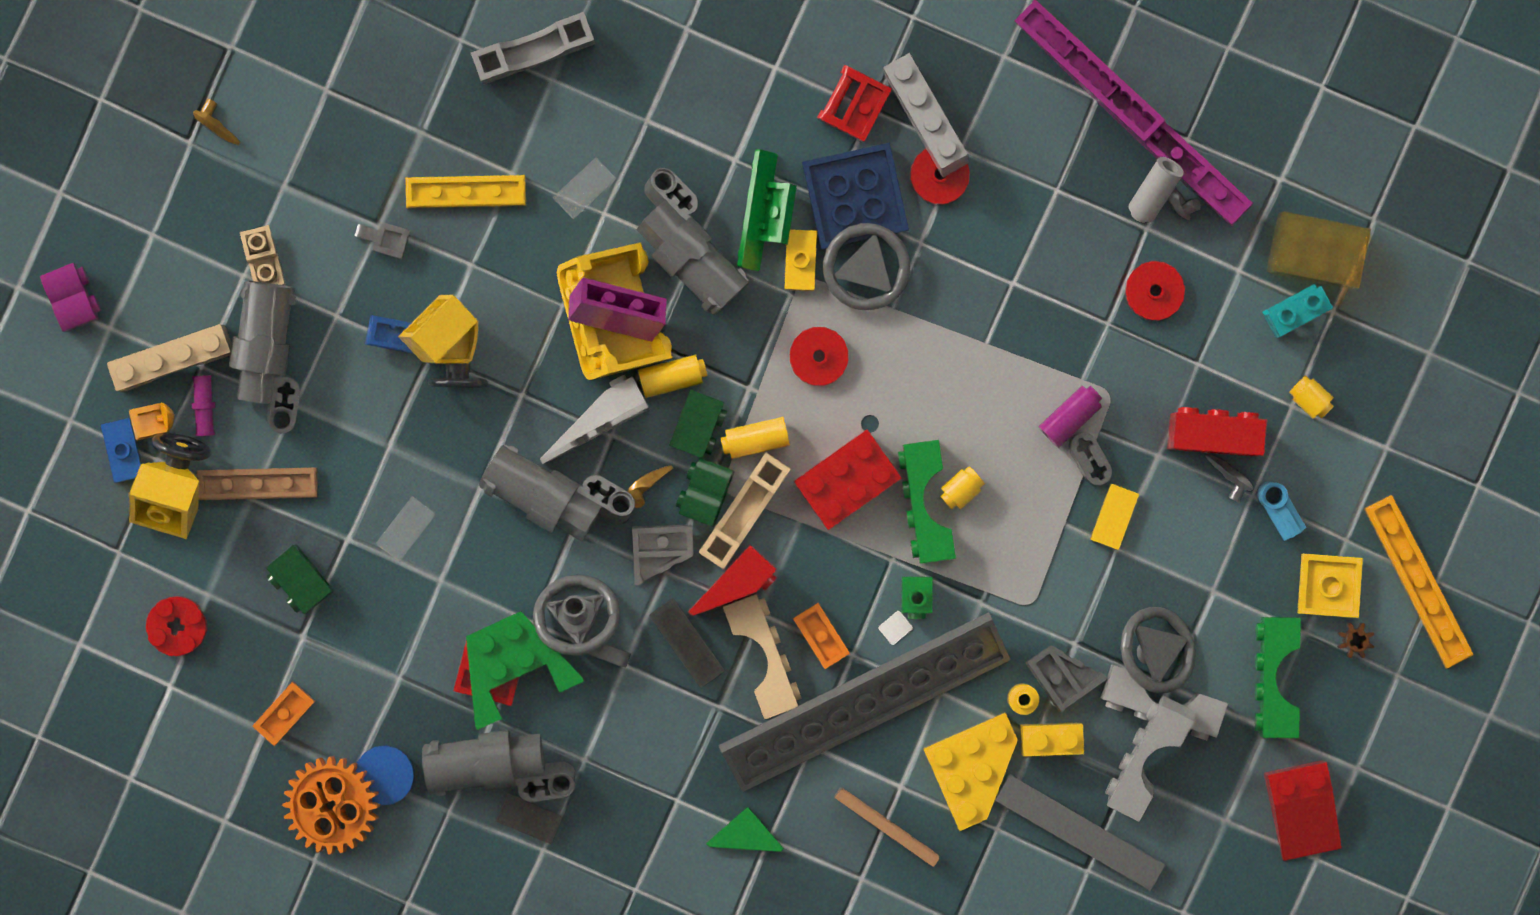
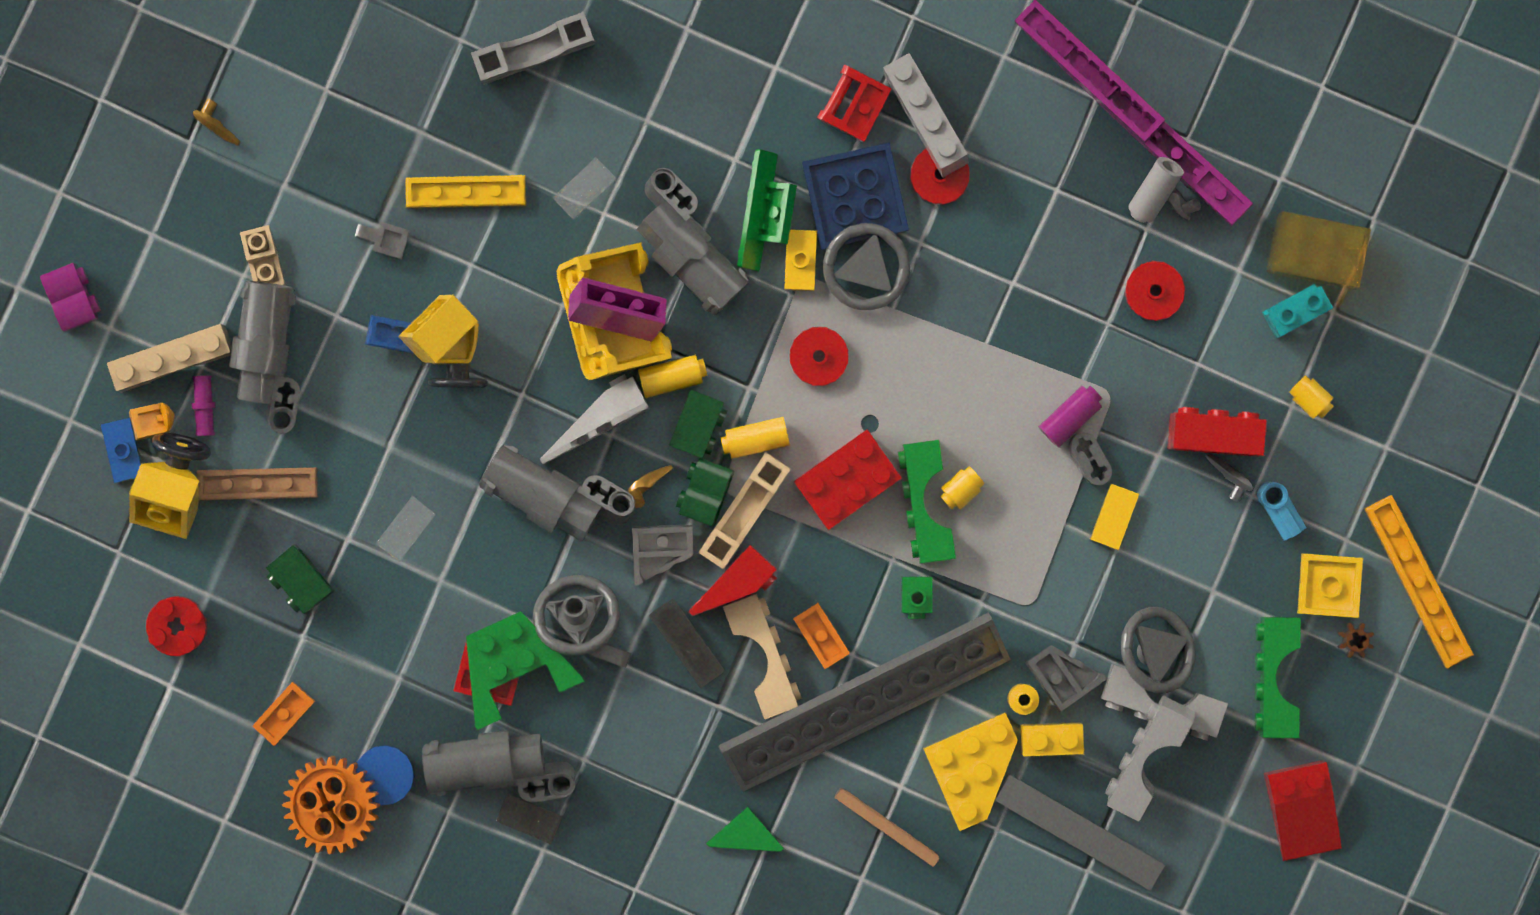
(895, 627): white sticker -> none

